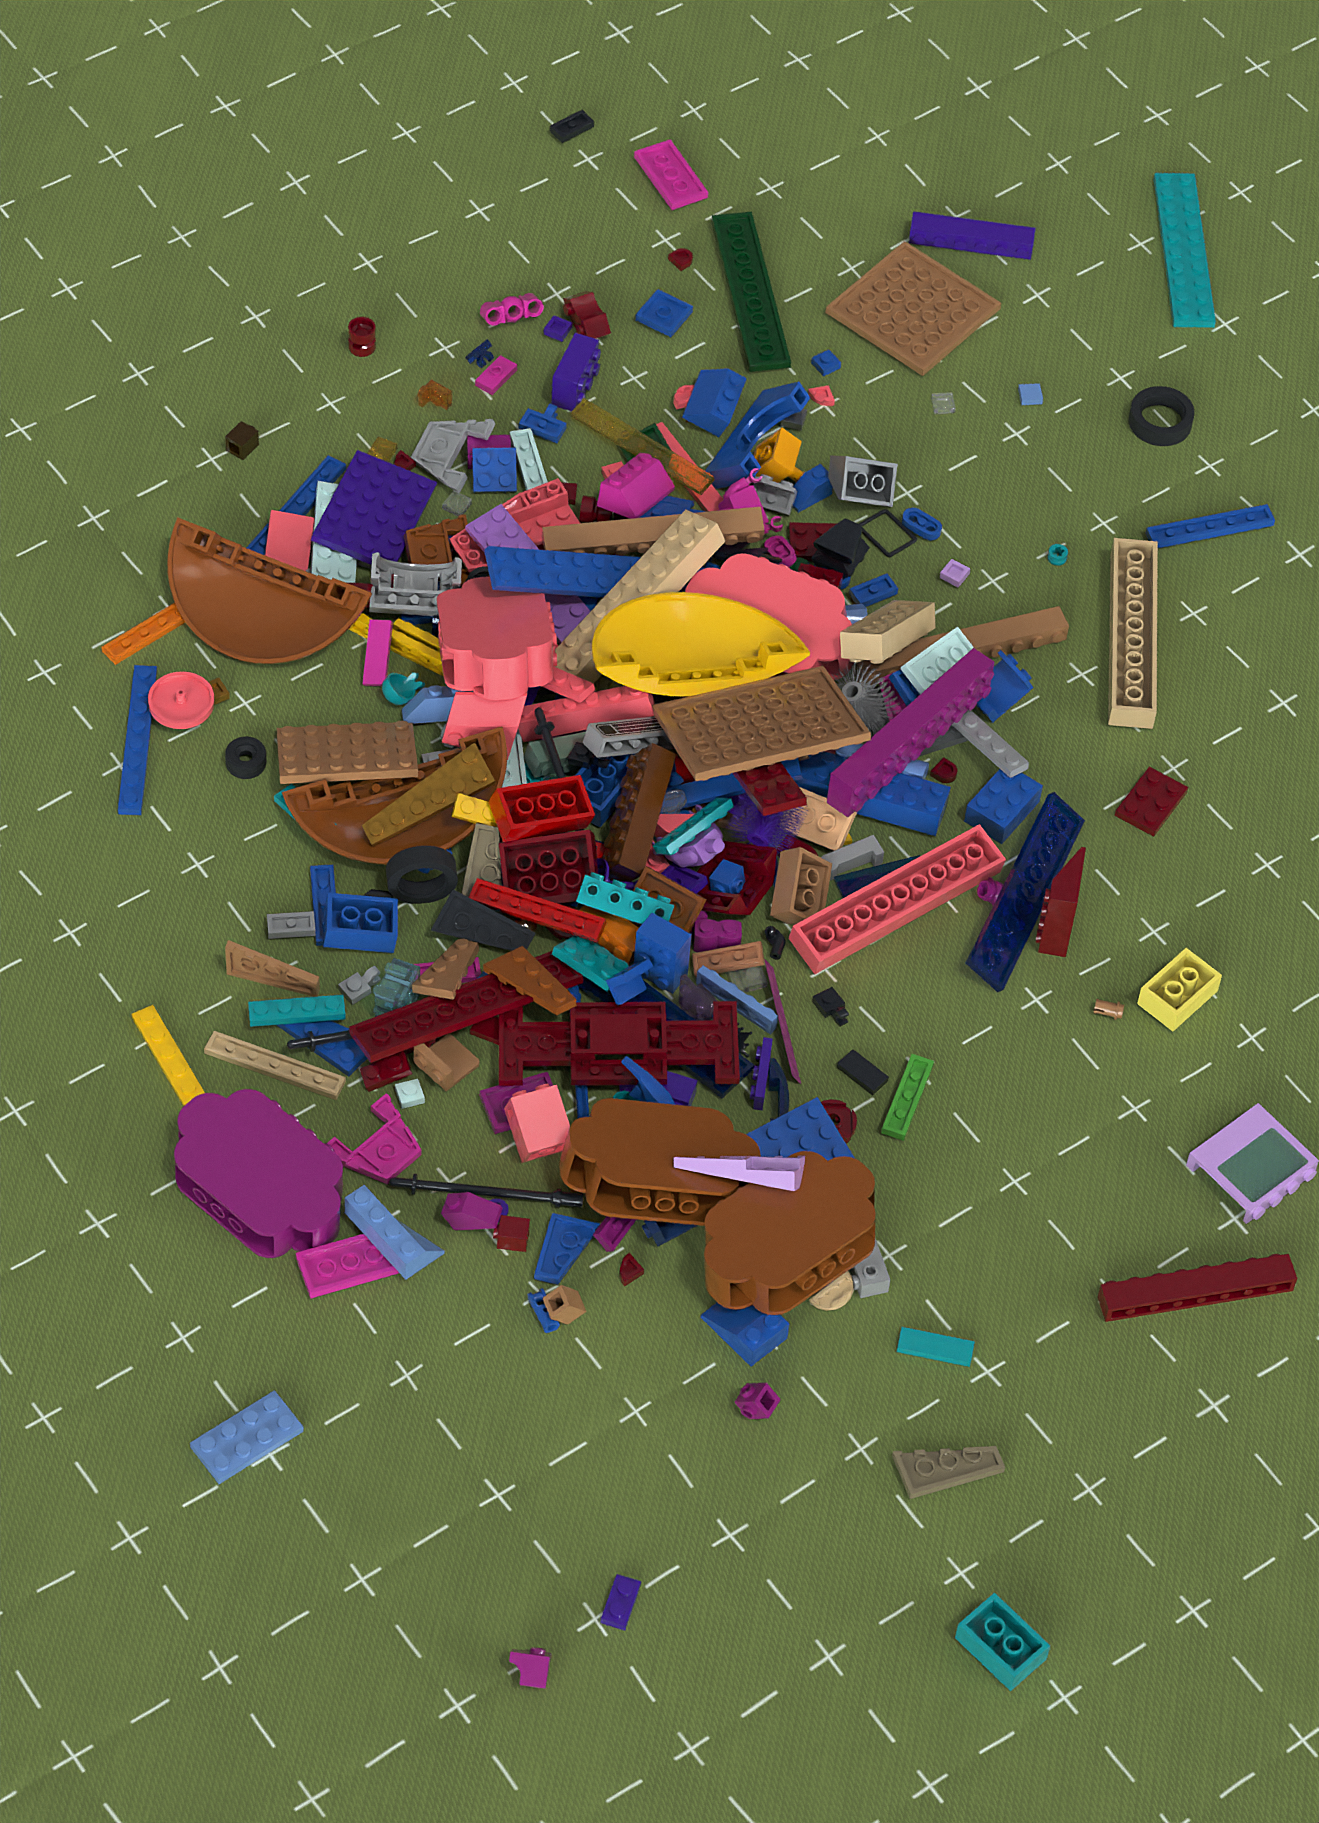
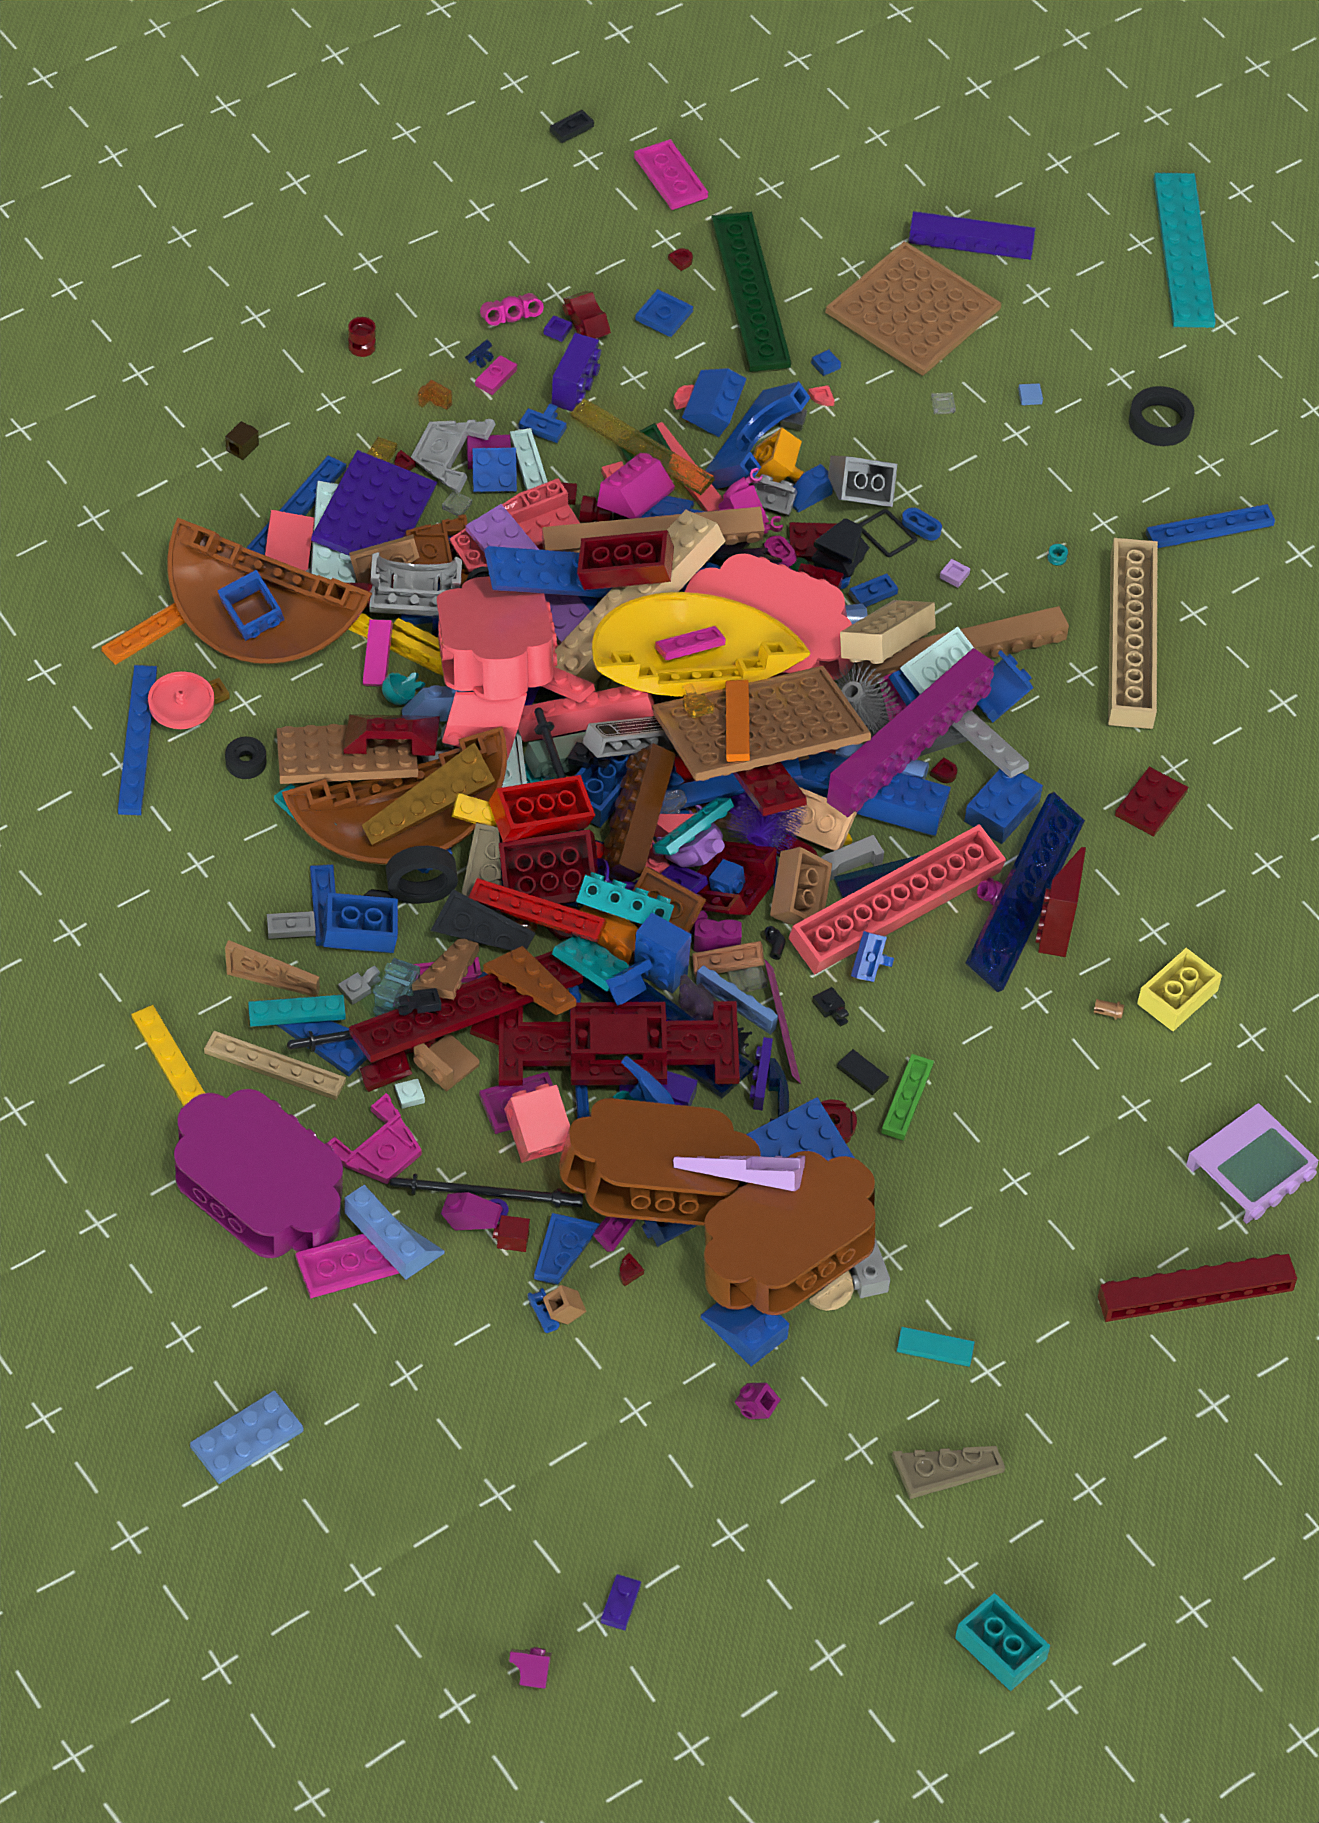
(242, 588): none -> blue window
(397, 550): none -> medium nougat wing
(419, 729): none -> dark red slope
(423, 1000): none -> black plate
(625, 560): none -> dark red brick
(690, 643): none -> dark pink tile
(696, 704): none -> clear yellow plate
(737, 721): none -> orange tile
(870, 956): none -> plate

